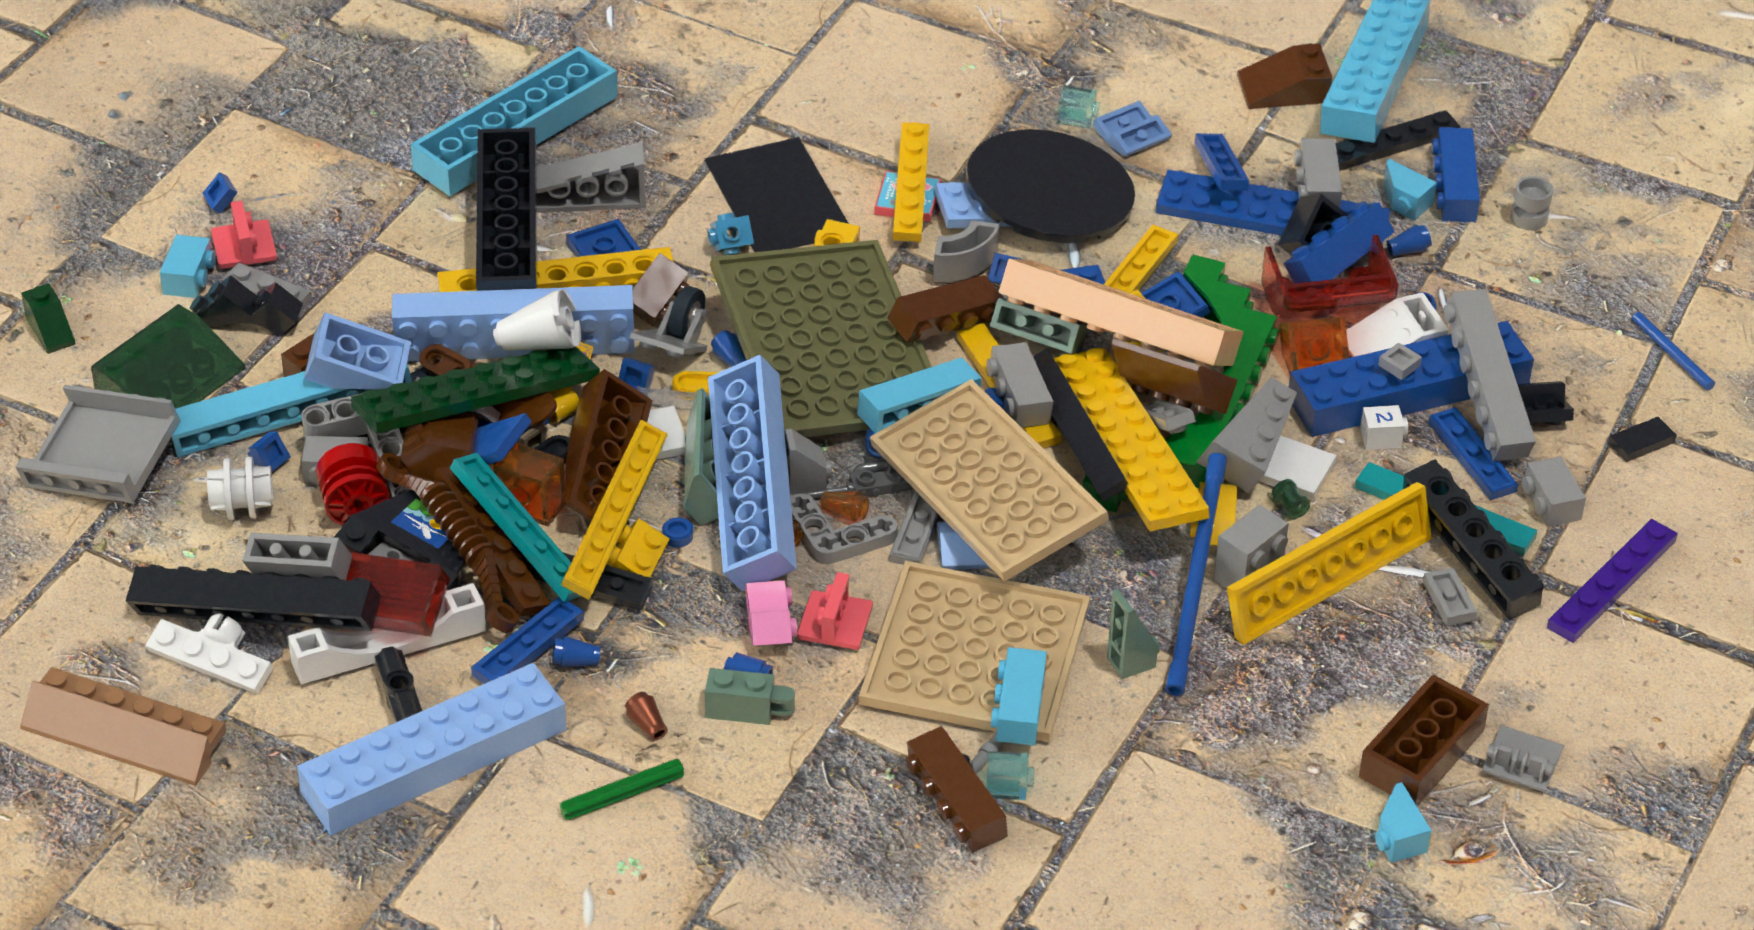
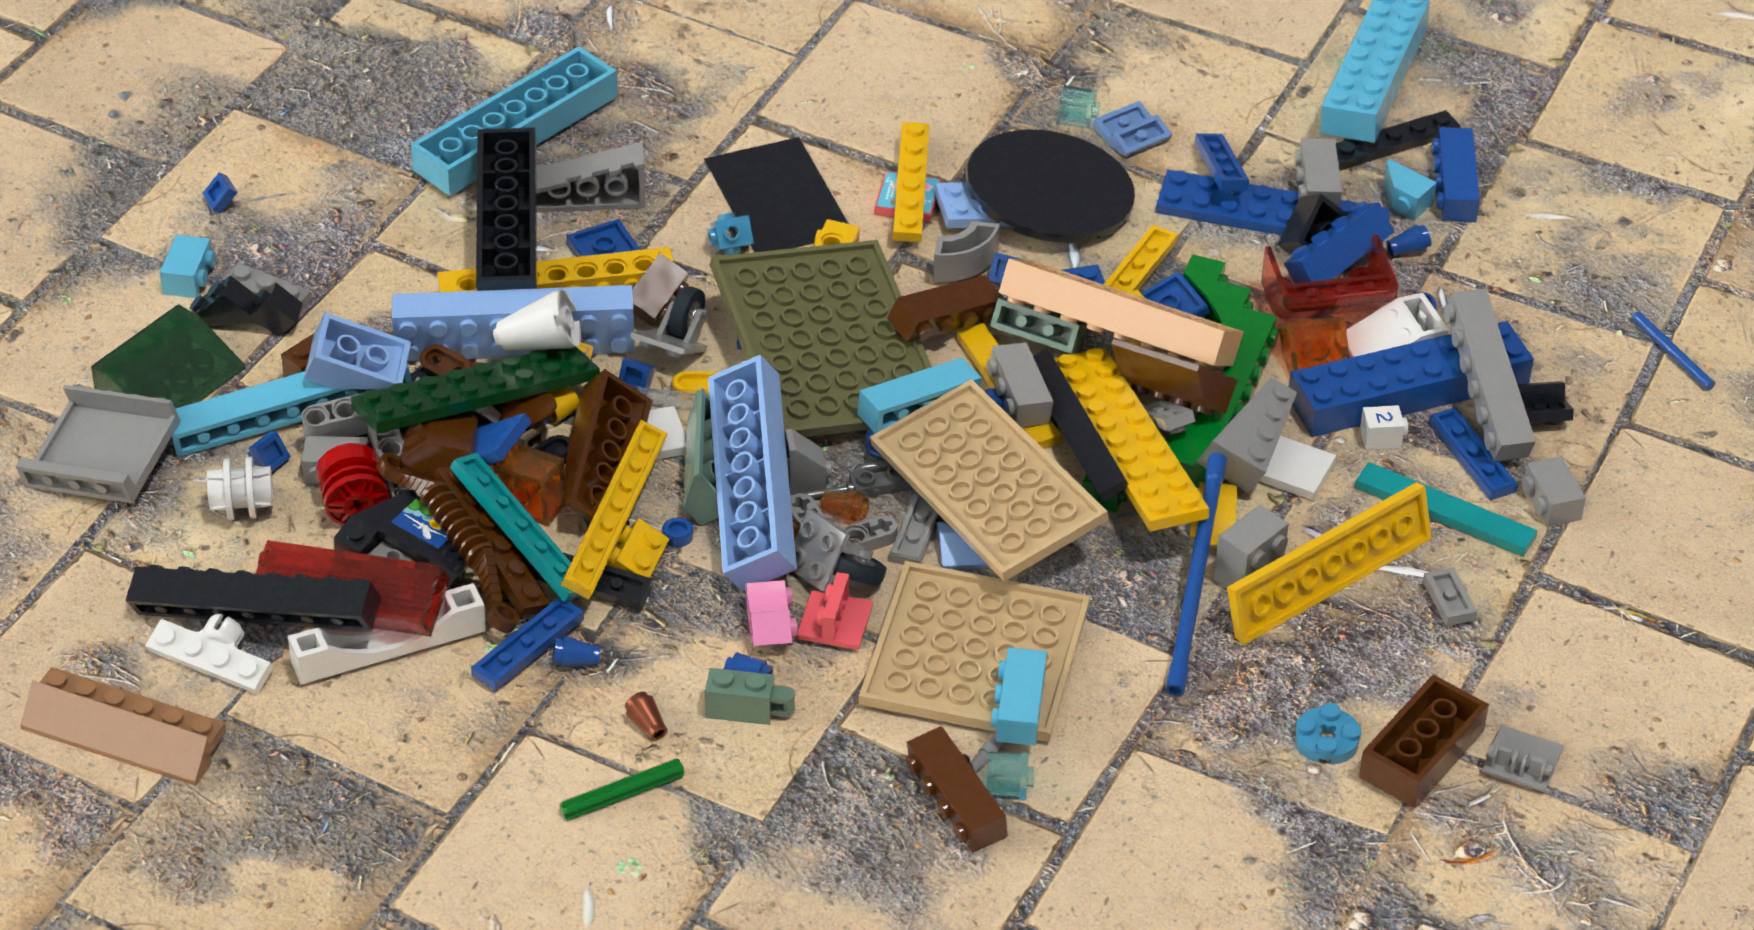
(47, 318): dark green slope -> none
(244, 240): coral bracket -> none
(297, 555): light grey brick -> none
(397, 683): black piece -> none
(431, 748): light blue brick -> none
(728, 348): blue cone -> none
(825, 550): none -> light grey plate
(1129, 642): sand green slope -> none
(1287, 78): reddish brown slope -> none
(1290, 499): clear green bush -> none
(1327, 720): none -> dark azure plate
(1400, 361): light grey plate -> none
(1402, 827): medium azure slope -> none
(1476, 542): black brick -> none
(1531, 203): light grey wheel -> none
(1612, 580): dark purple plate -> none
(1642, 439): black tile -> none

